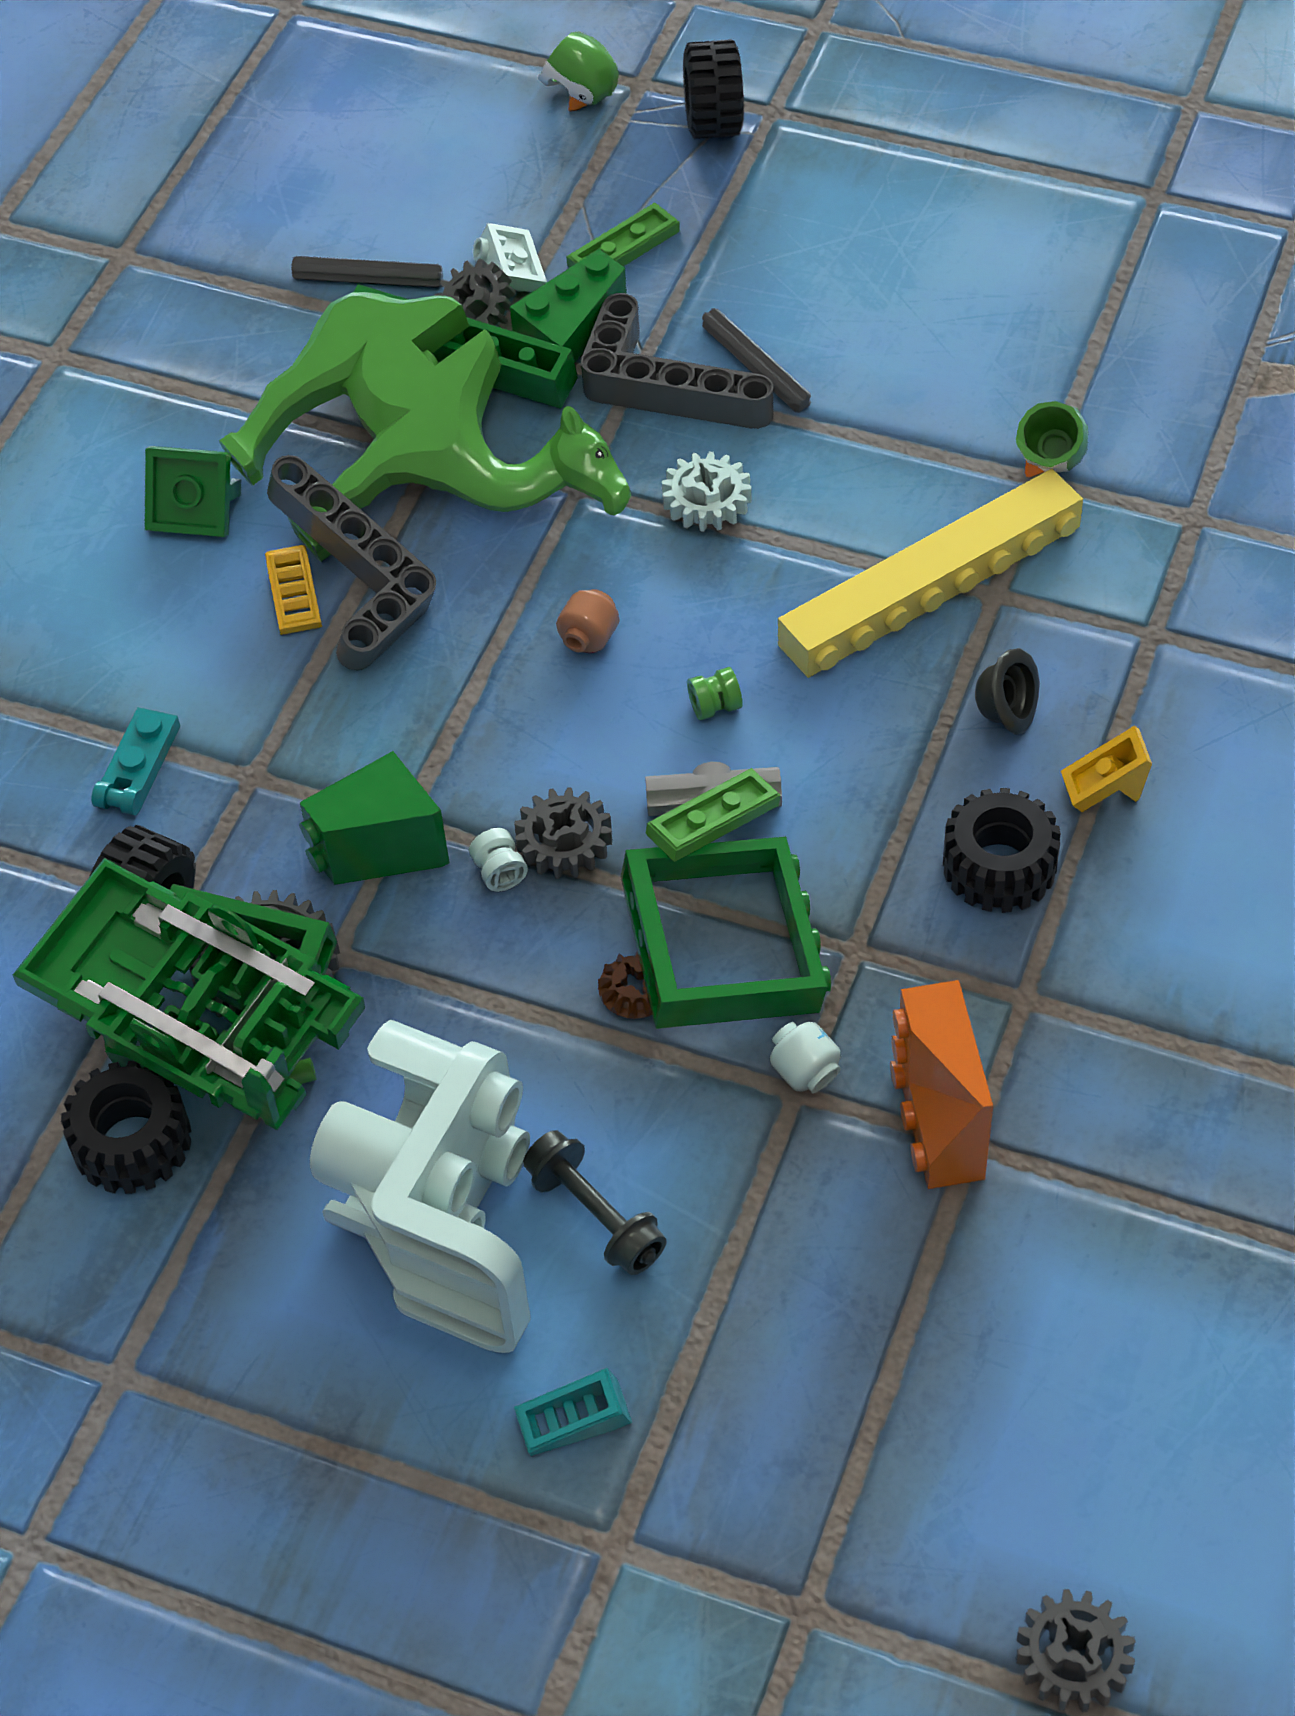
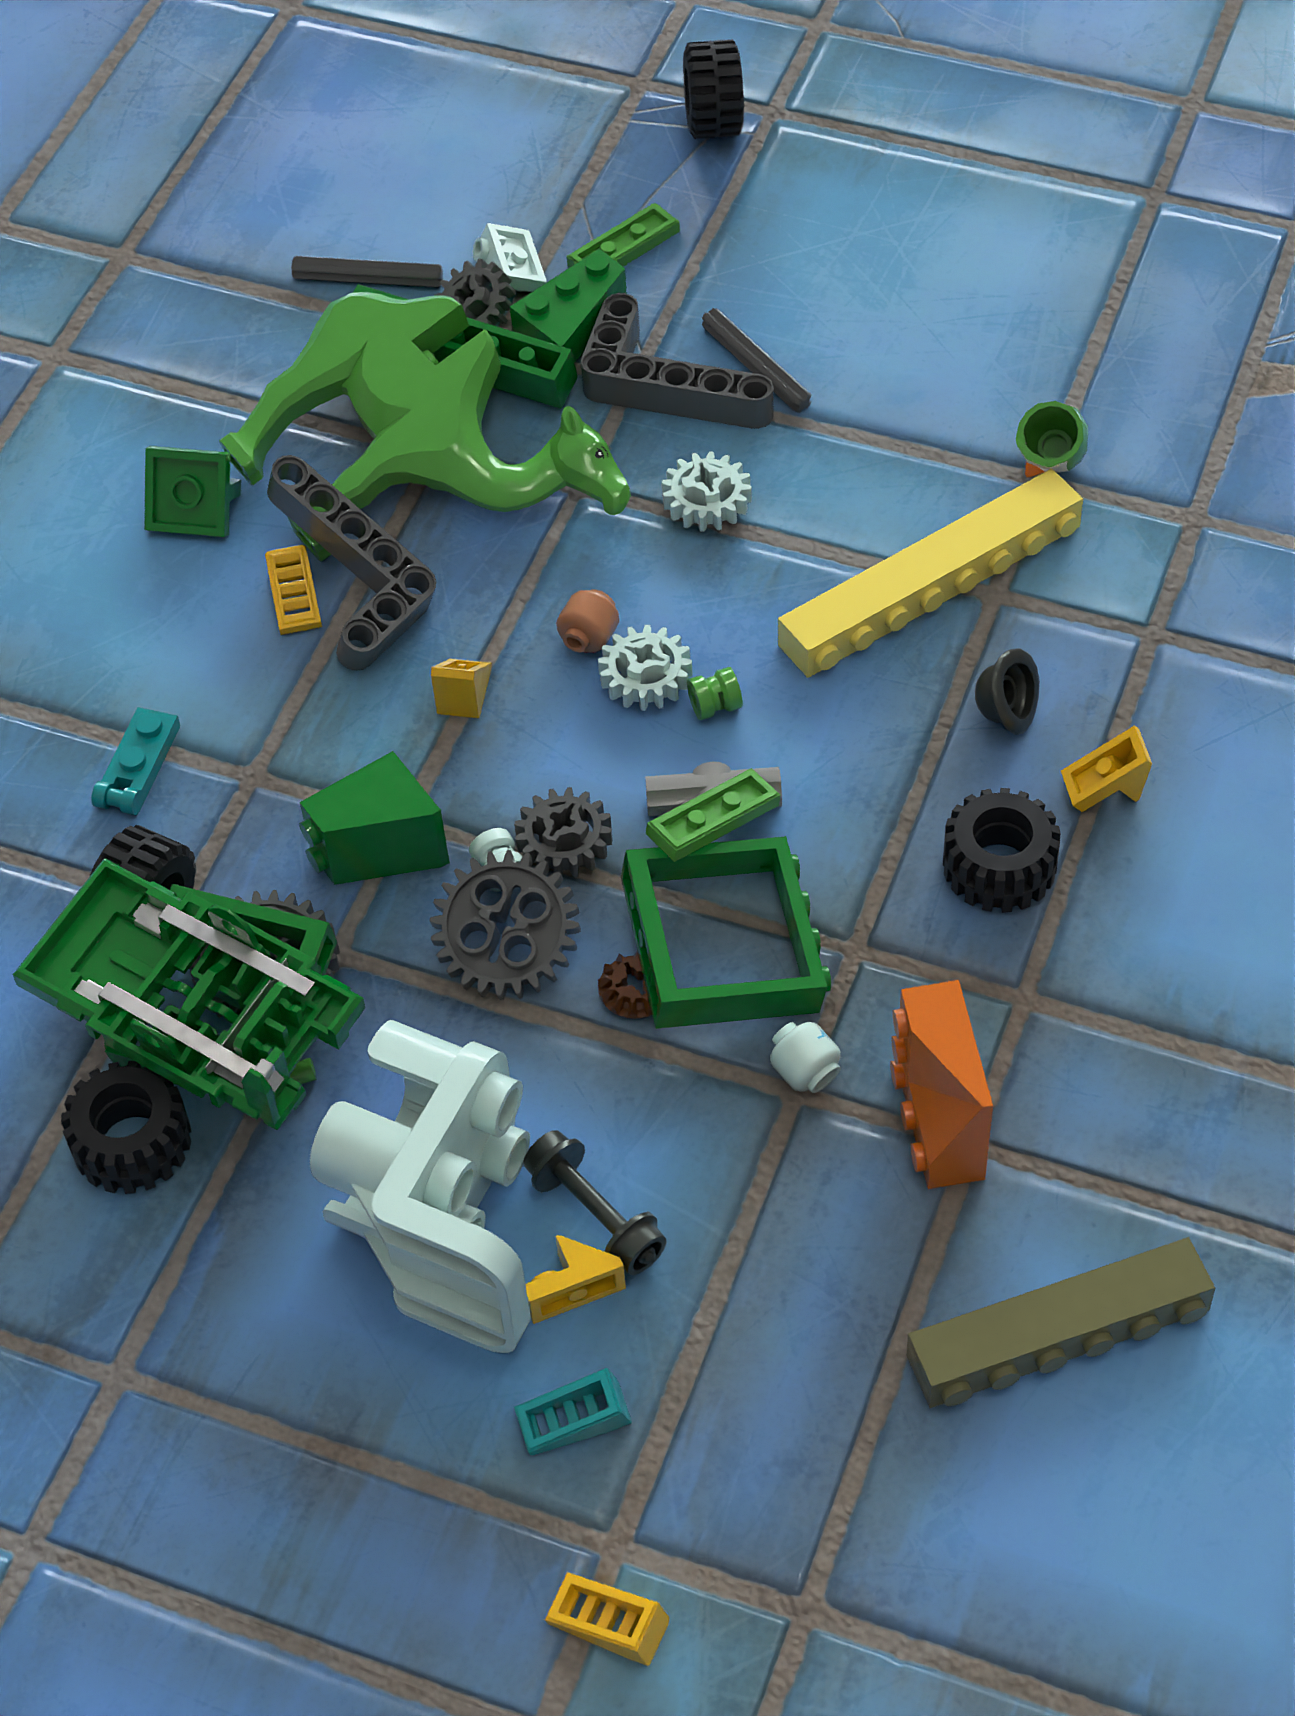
(460, 687): none -> yellow slope
(466, 914): none -> dark grey gear
(582, 68): bright green piece -> none
(584, 1278): none -> yellow slope
(638, 1632): none -> yellow slope
(645, 667): none -> light aqua gear
(1060, 1323): none -> olive brick
(1082, 1628): dark grey gear -> none

